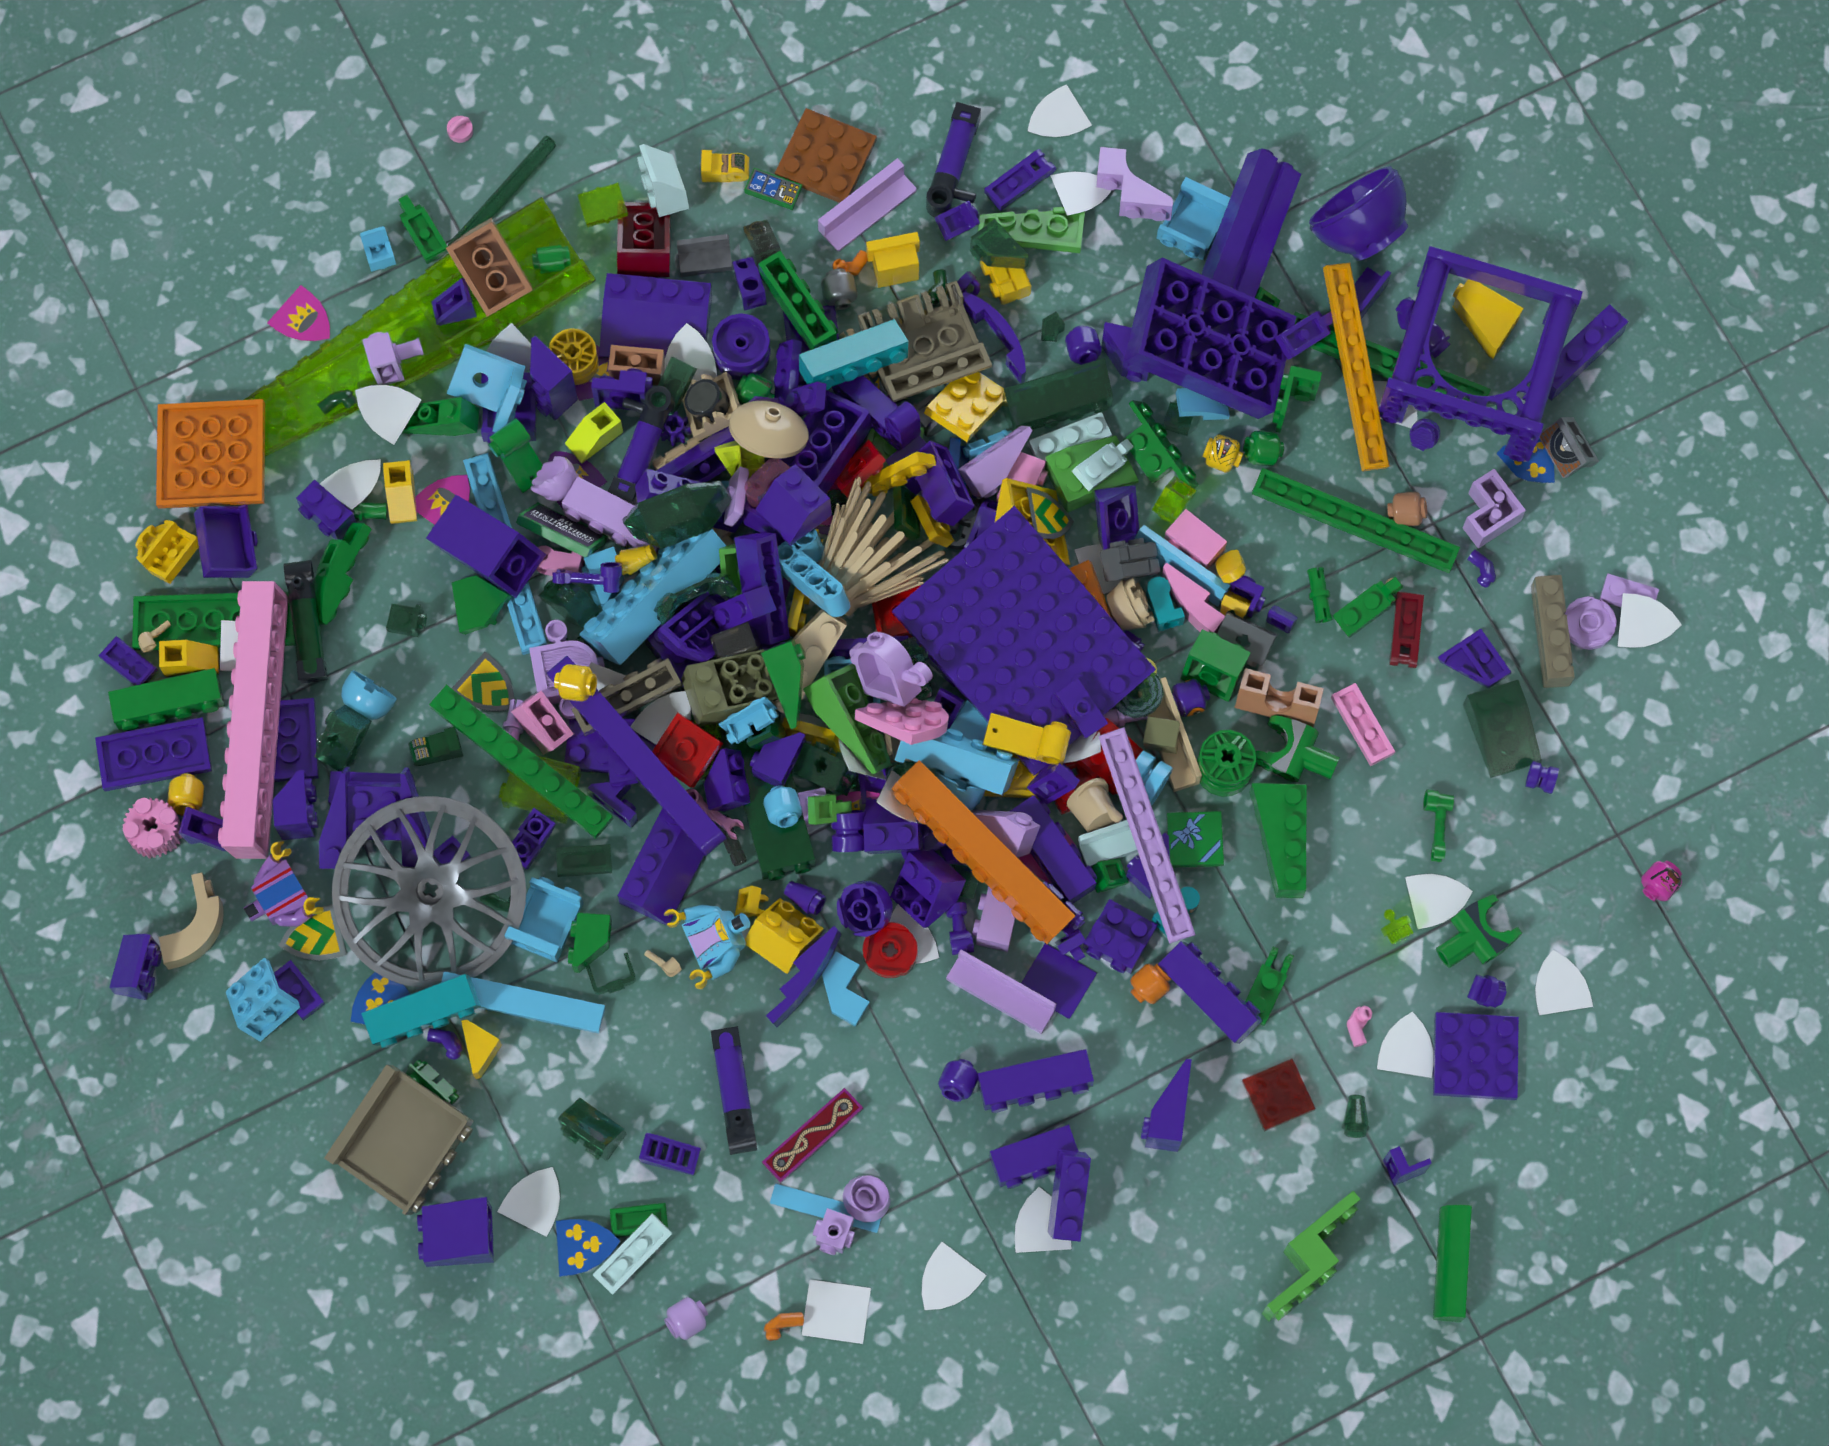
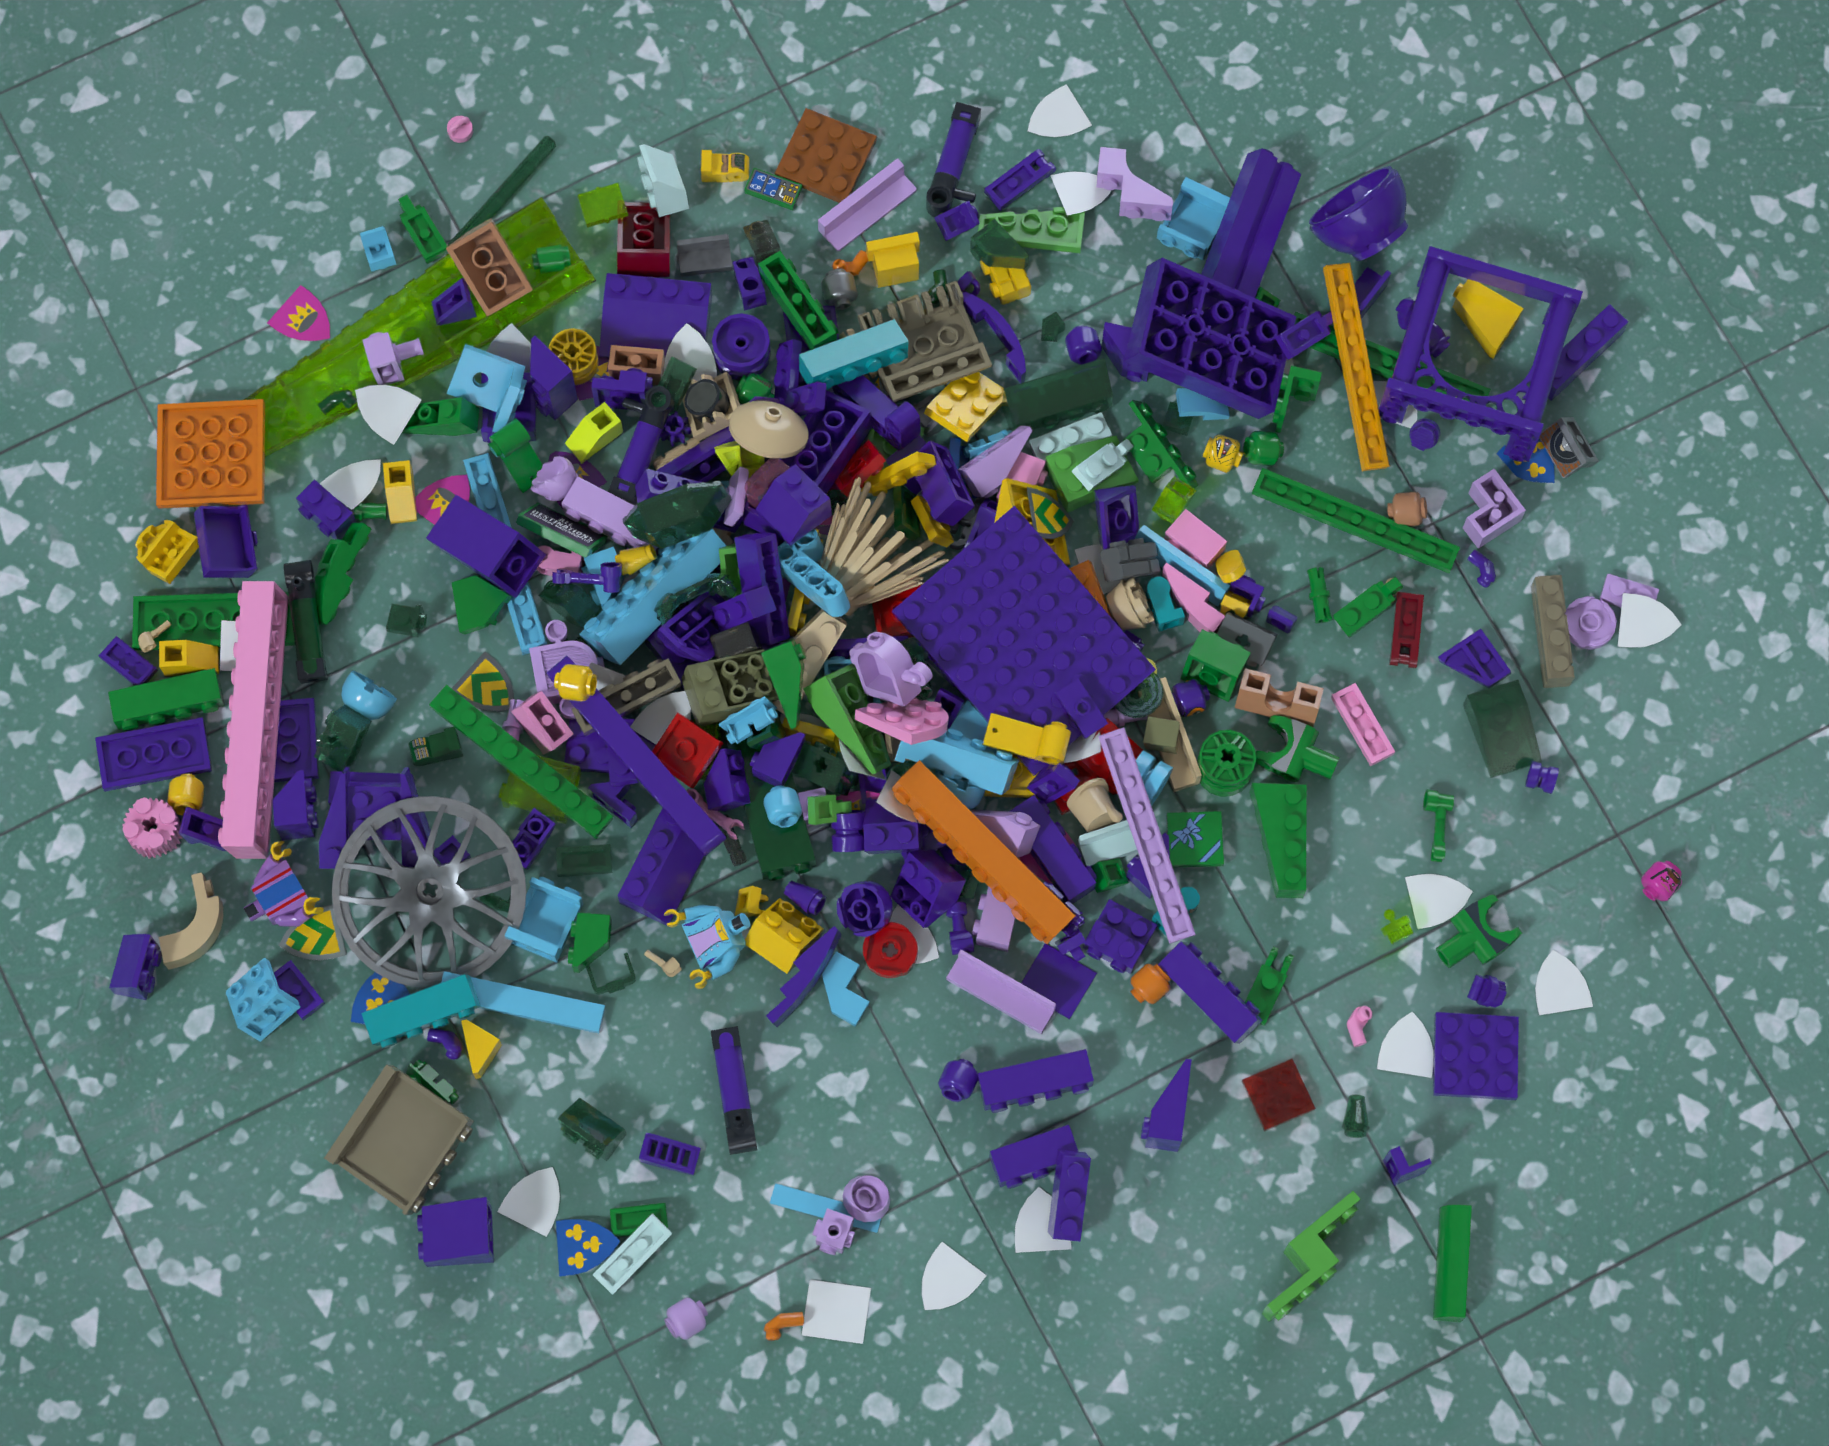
(812, 1135): tile -> none

